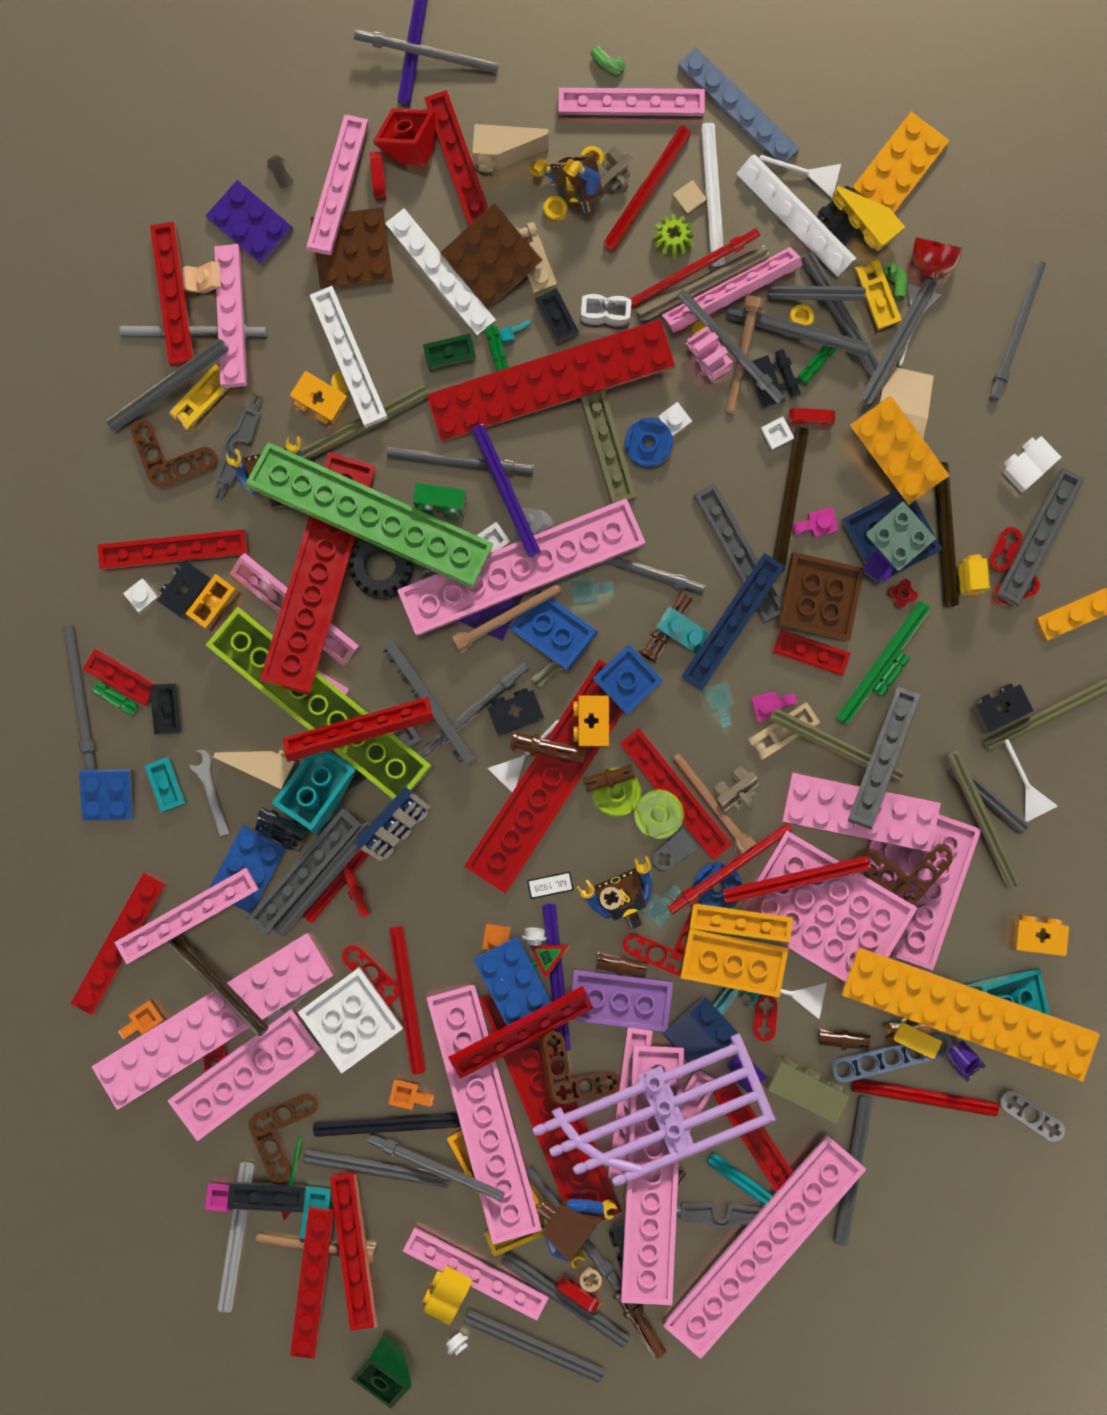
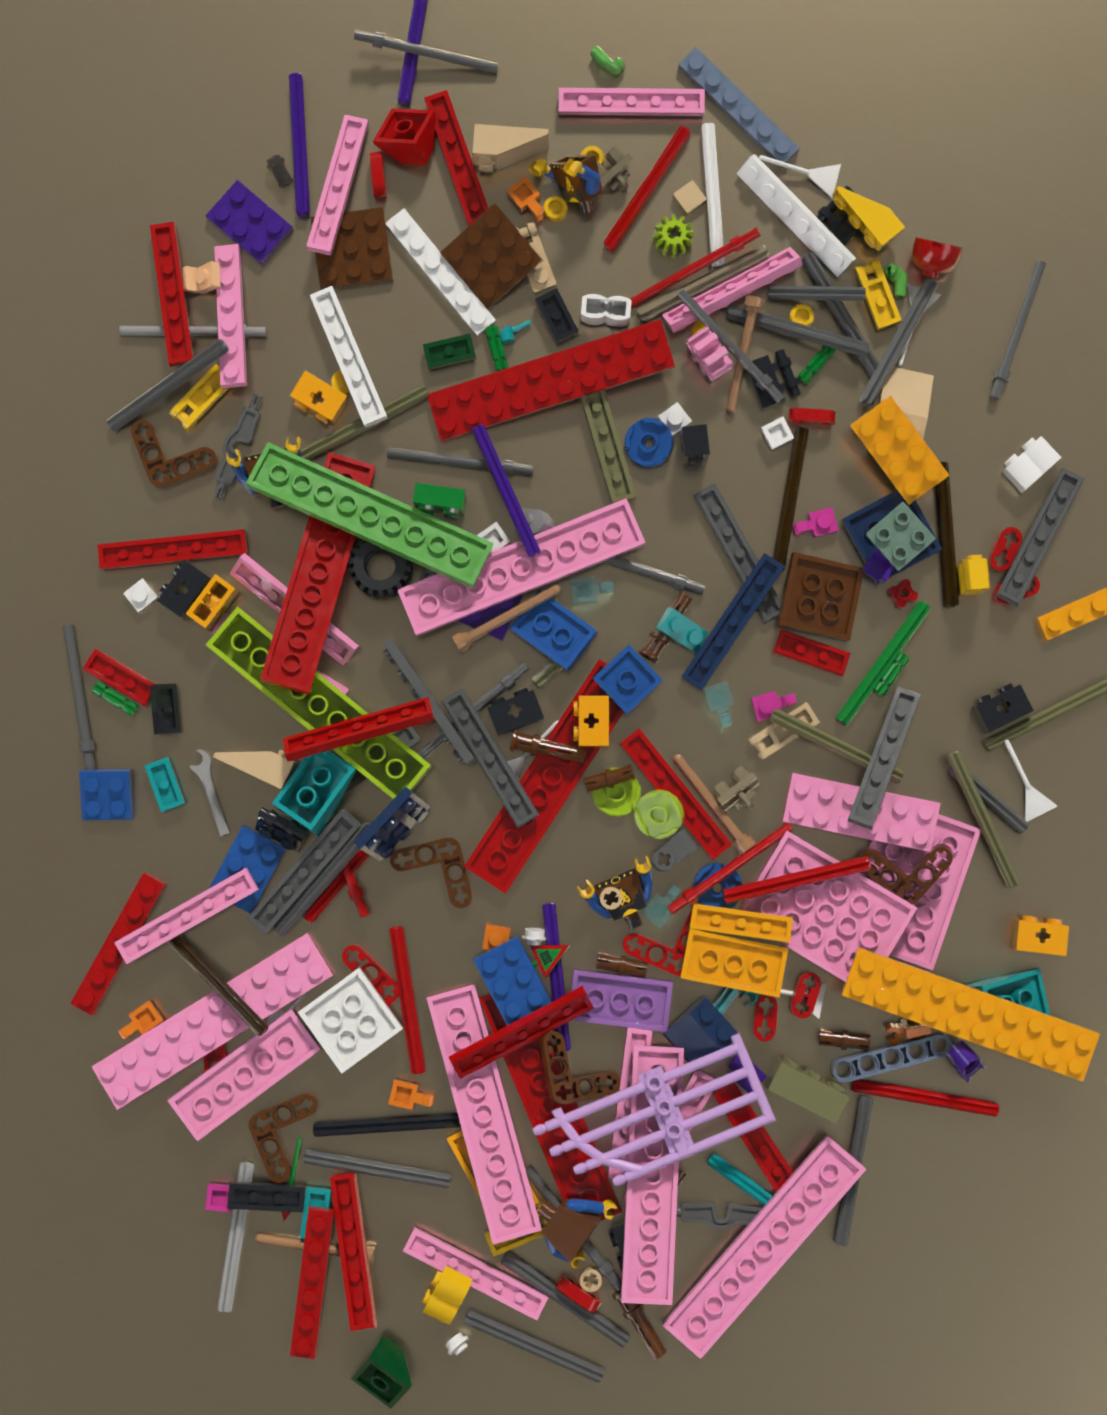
(299, 144): none -> dark purple axle
(392, 1148): dark grey bar -> none
(446, 862): none -> reddish brown beam
(490, 758): none -> dark grey tile
(526, 196): none -> orange plate
(550, 885): white sticker -> none
(694, 445): none -> black brick
(799, 993): none -> red beam
(901, 163): light orange plate -> none
(917, 1040): yellow sticker -> none
(1044, 1132): light grey beam -> none

